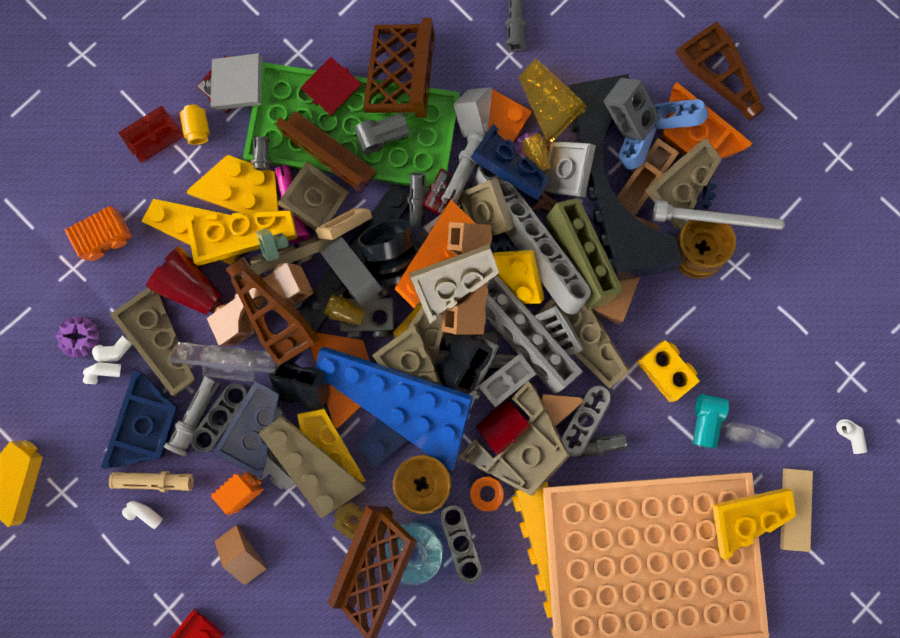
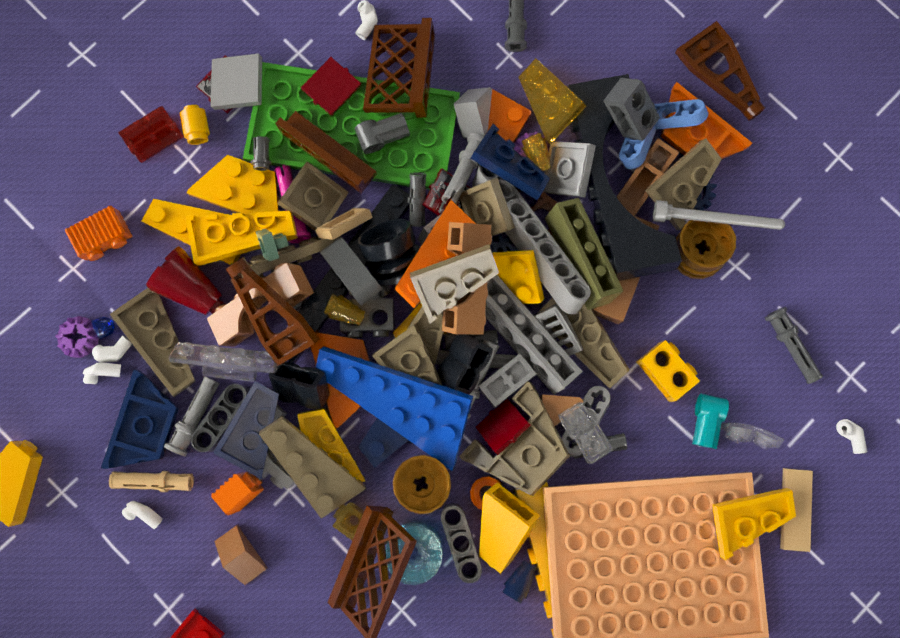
(103, 327): none -> clear blue hinge
(368, 17): none -> white arm
(504, 526): none -> yellow slope
(520, 581): none -> dark blue cone
(586, 432): none -> clear slope
(789, 335): none -> dark grey pin

